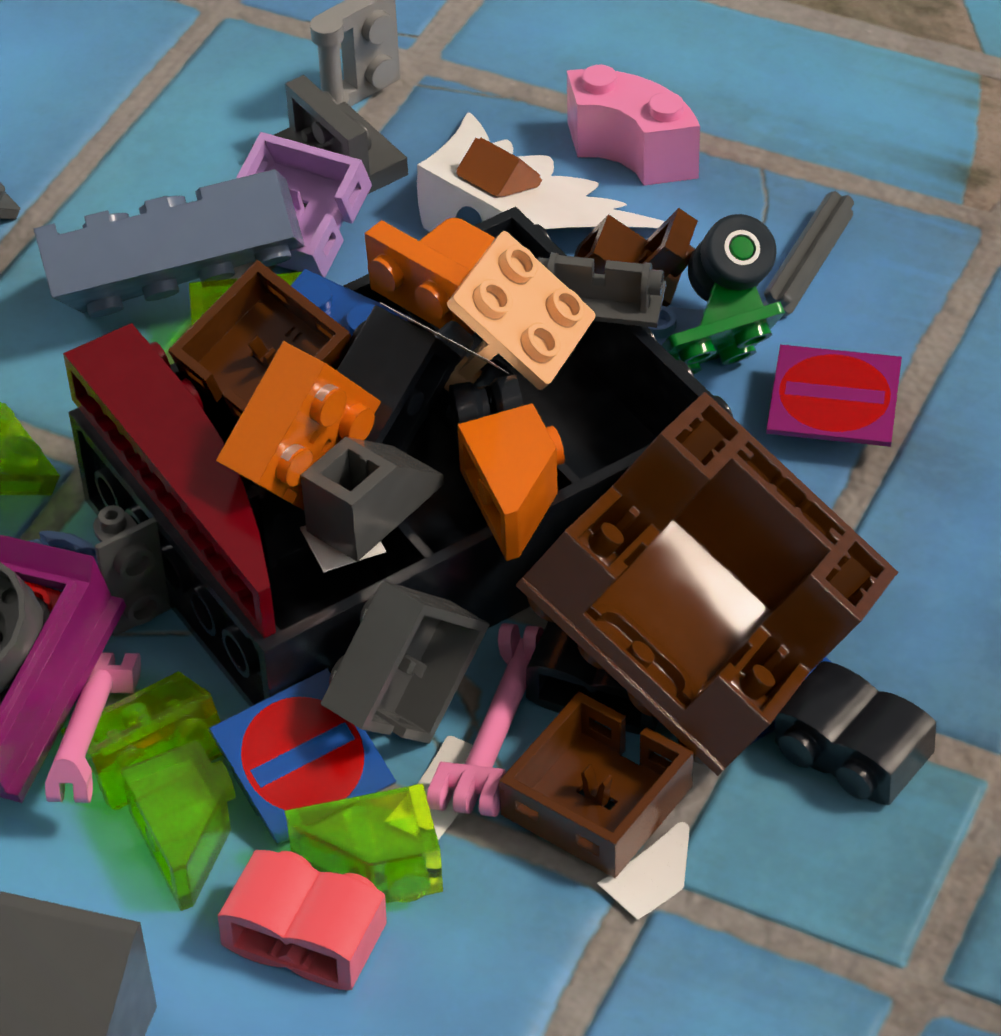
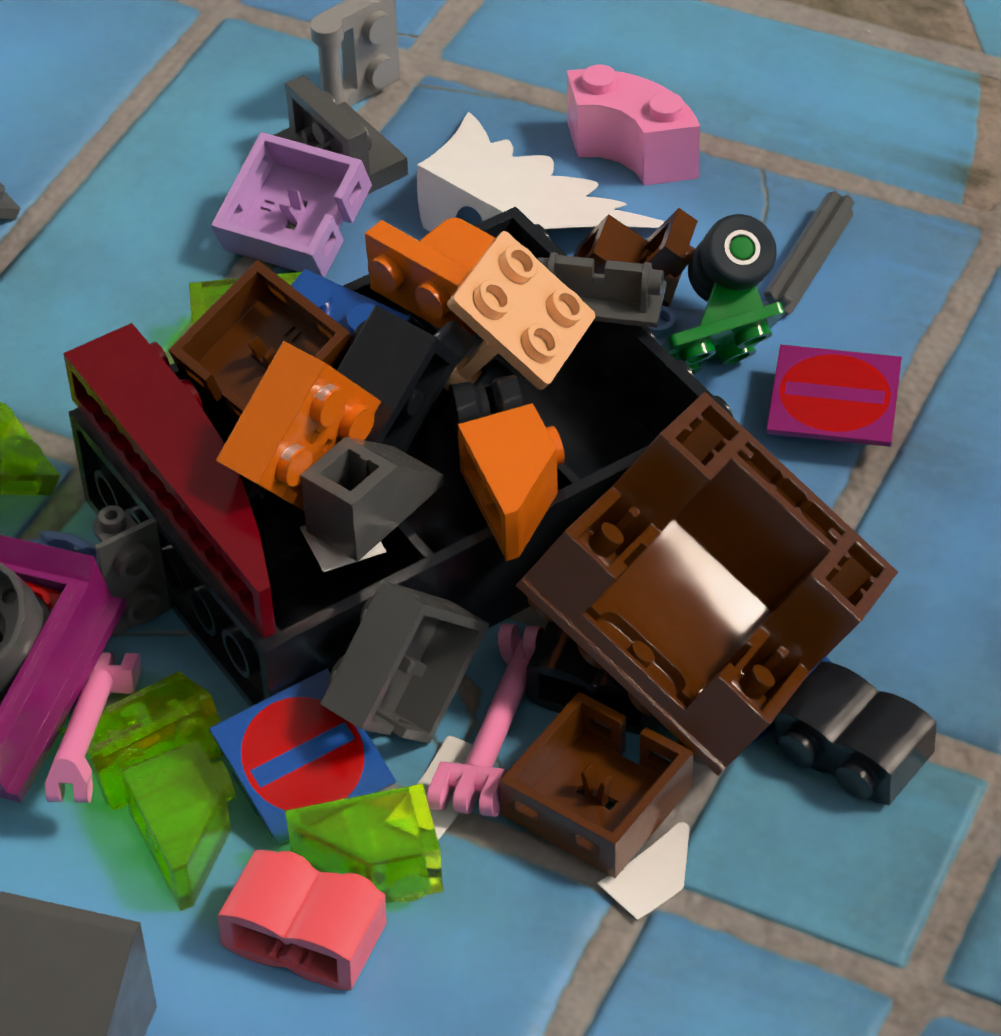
(170, 243): sand blue wedge -> none
(443, 337): sticker -> none
(496, 170): dark orange slope -> none

